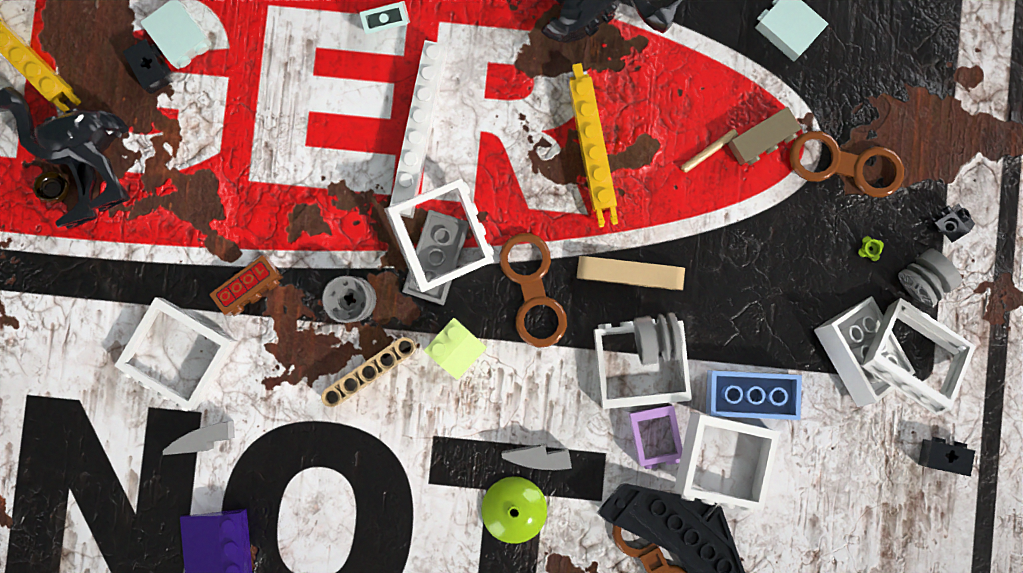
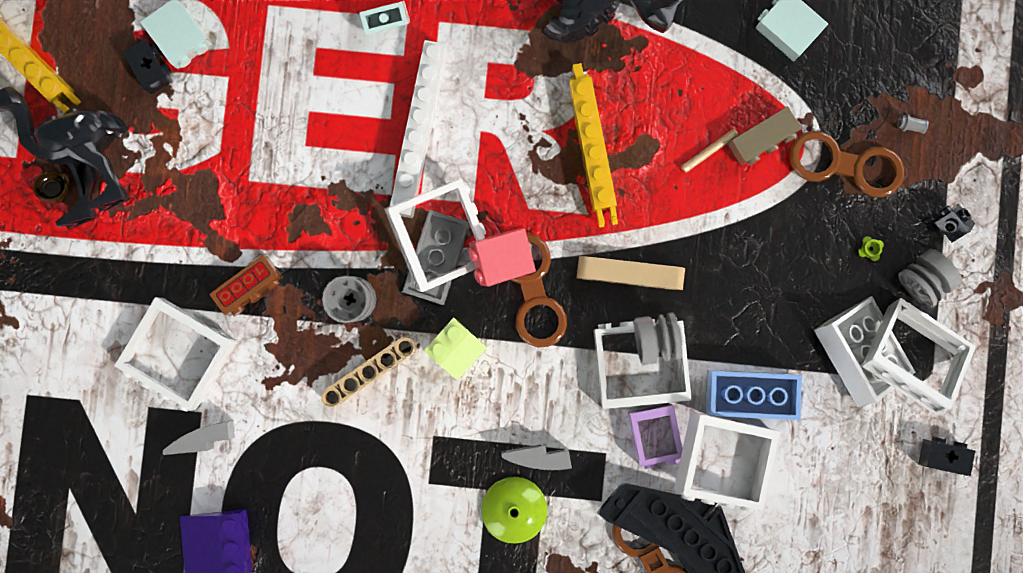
(501, 257): none -> coral brick
(906, 122): none -> light grey pin

